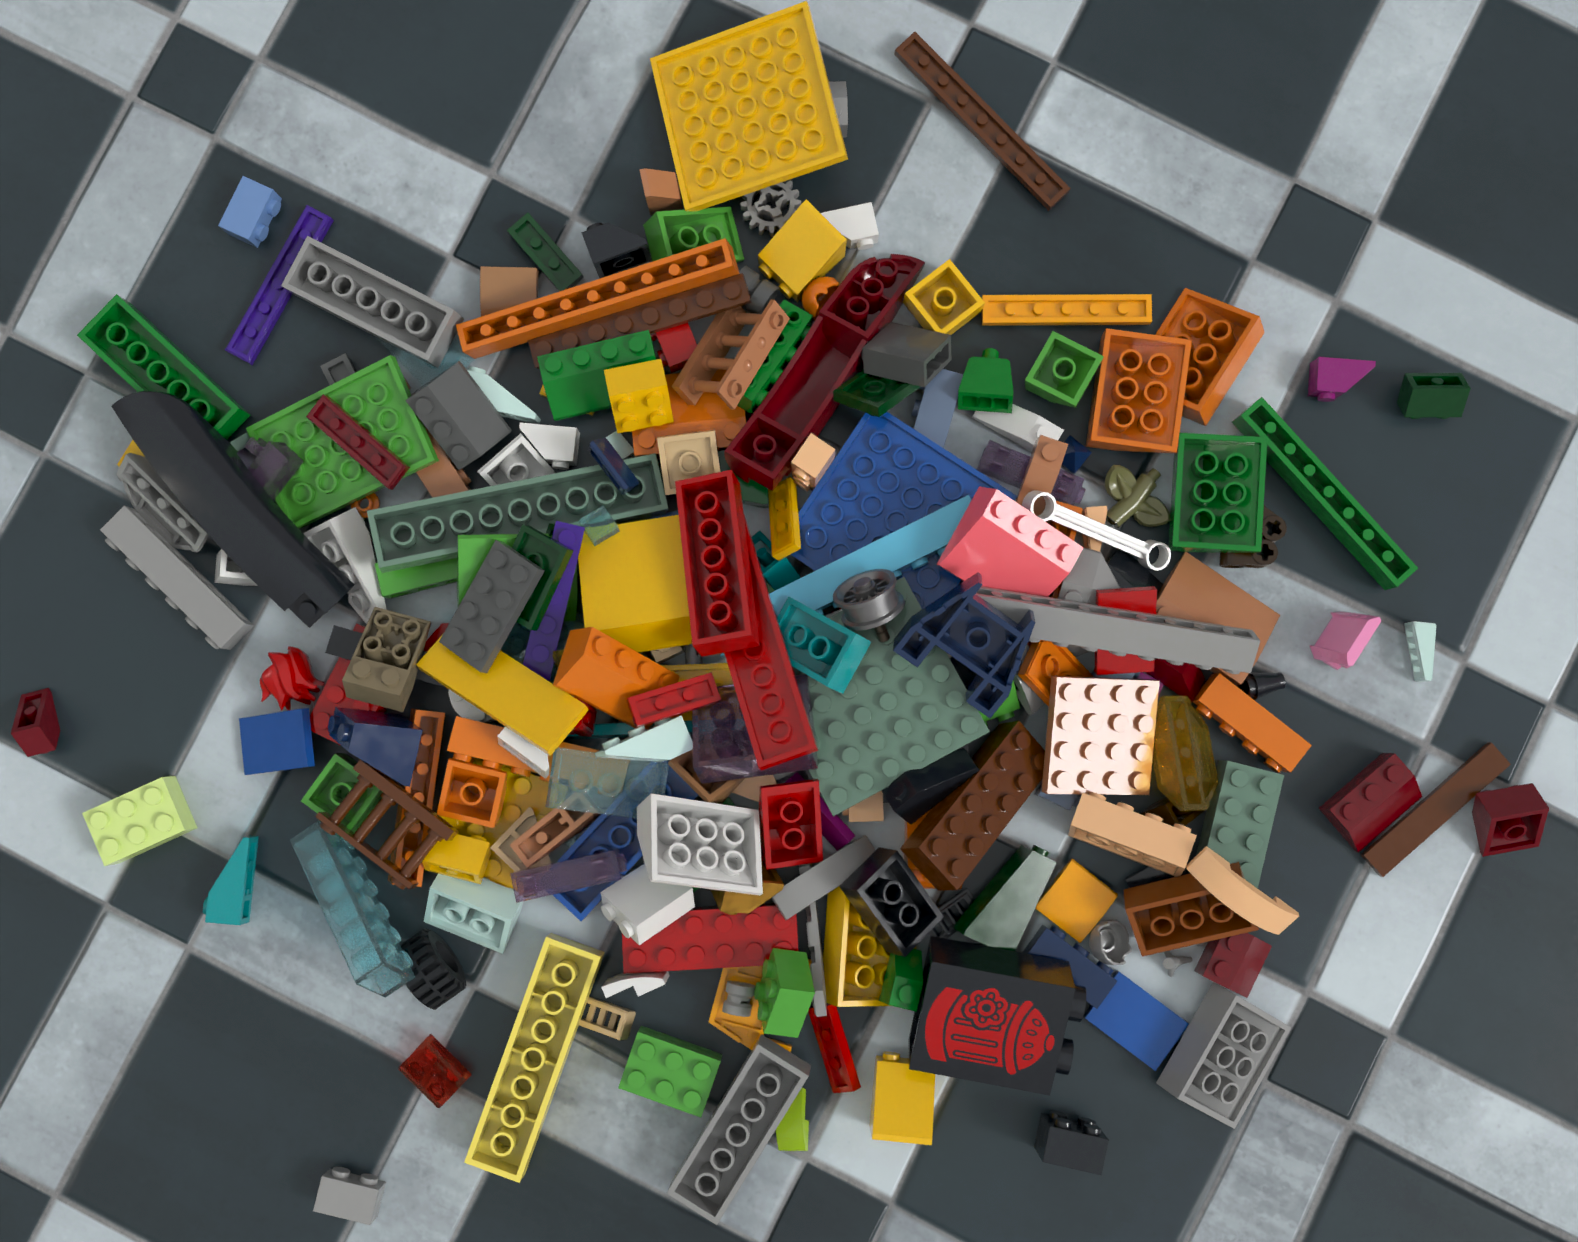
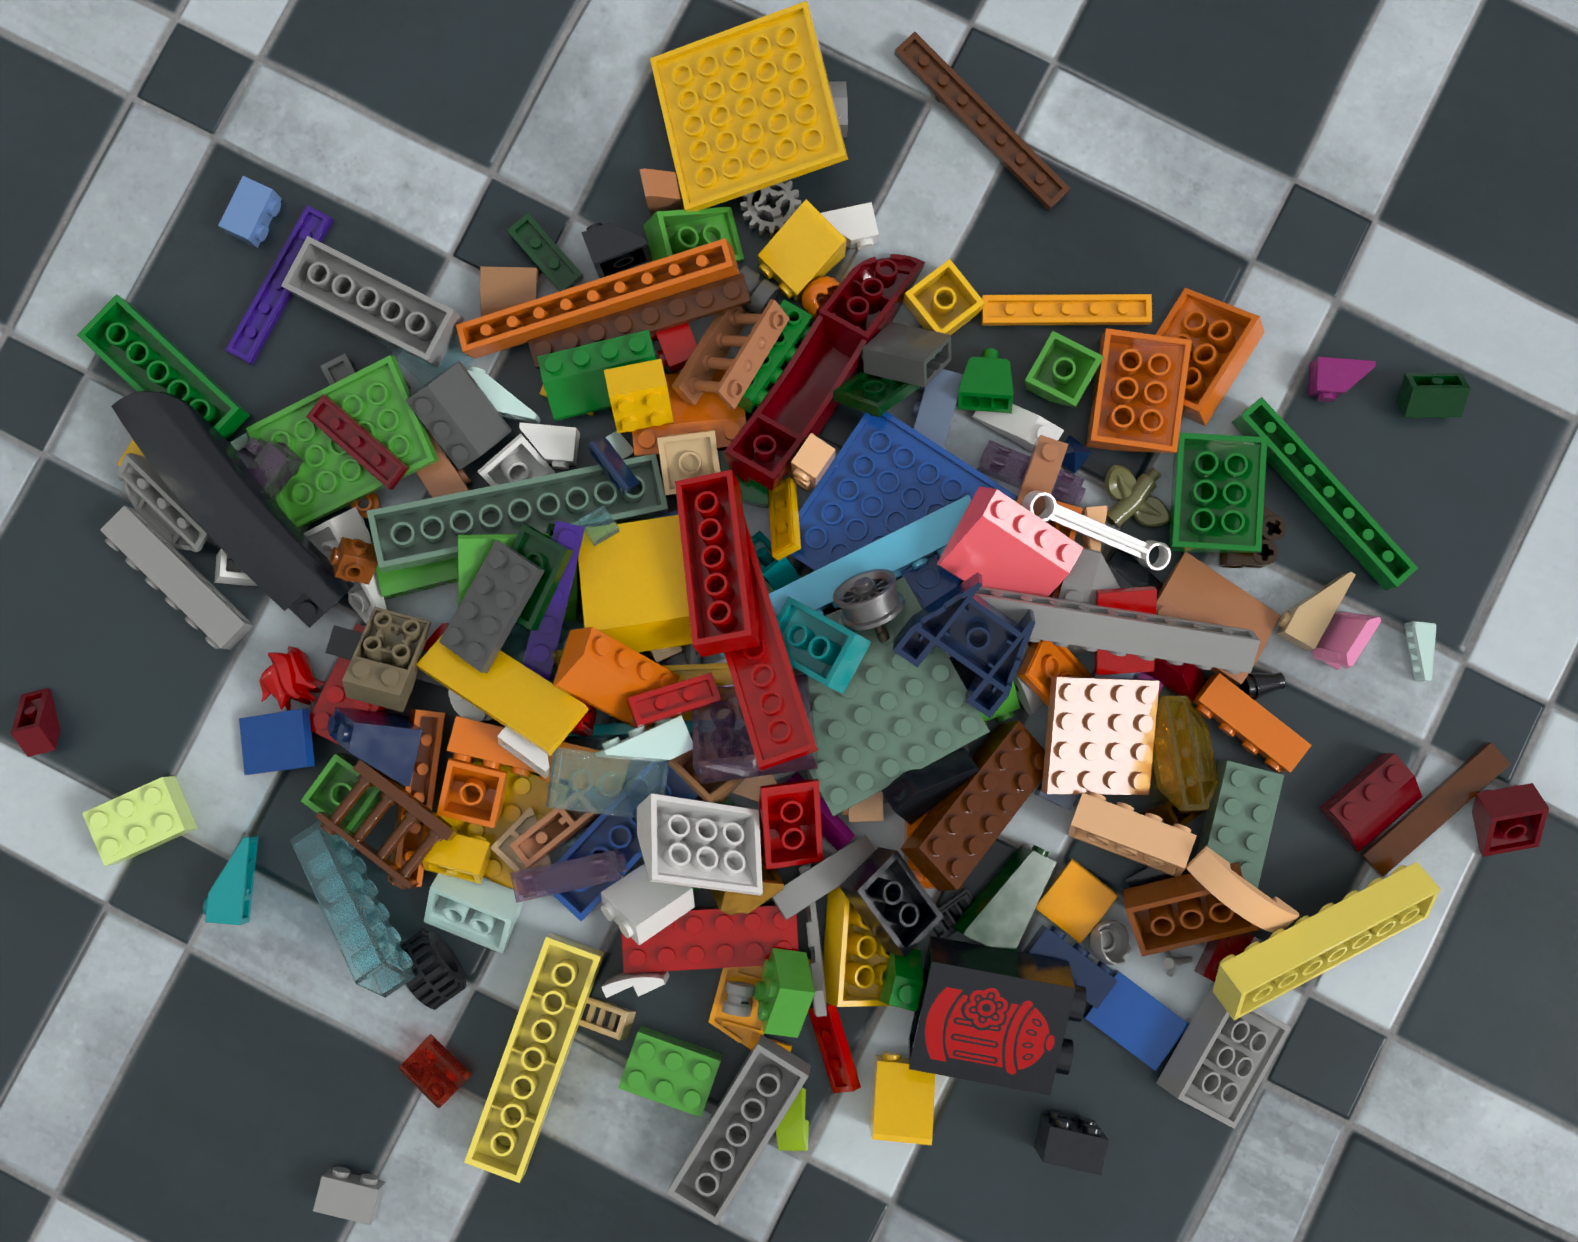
(354, 560): none -> dark orange brick
(1309, 619): none -> tan slope
(1324, 939): none -> light yellow brick

